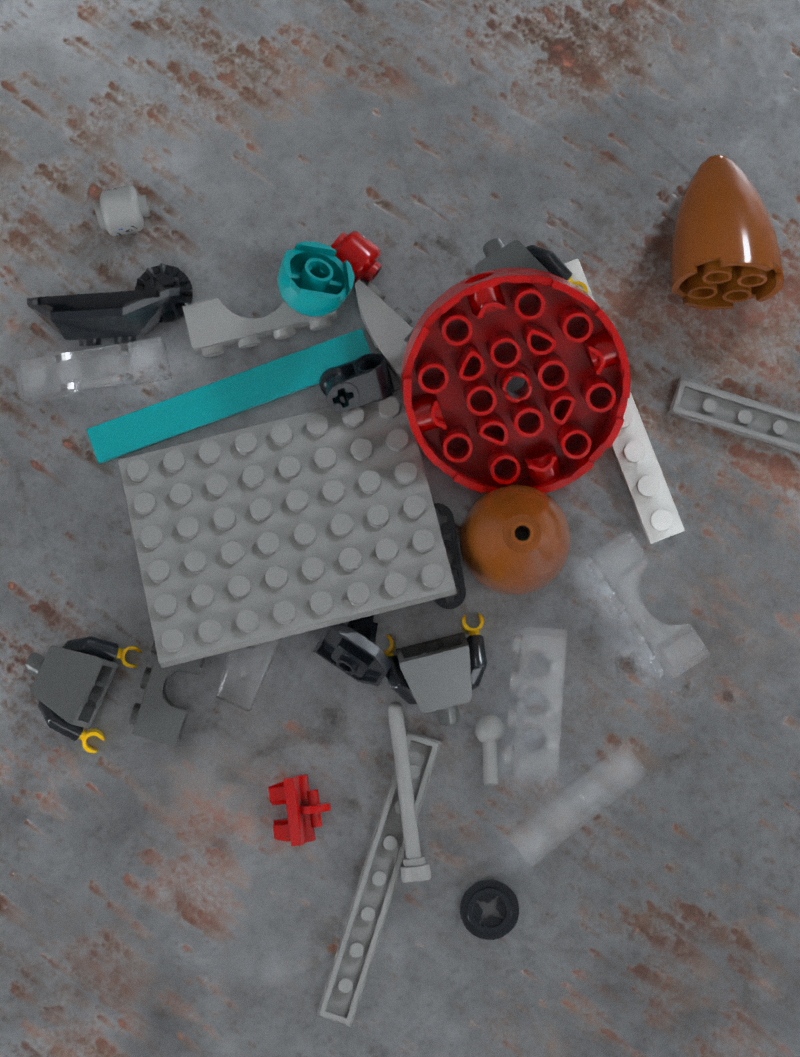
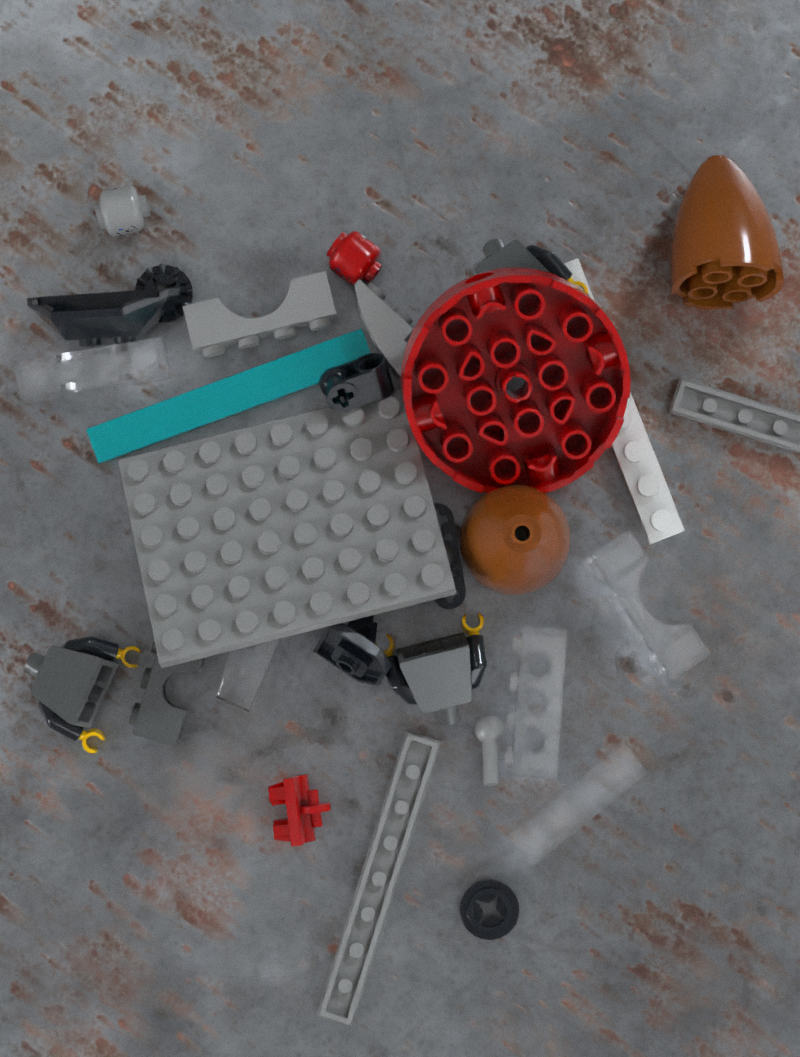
(314, 279): teal cylinder -> none
(414, 865): light grey piece -> none

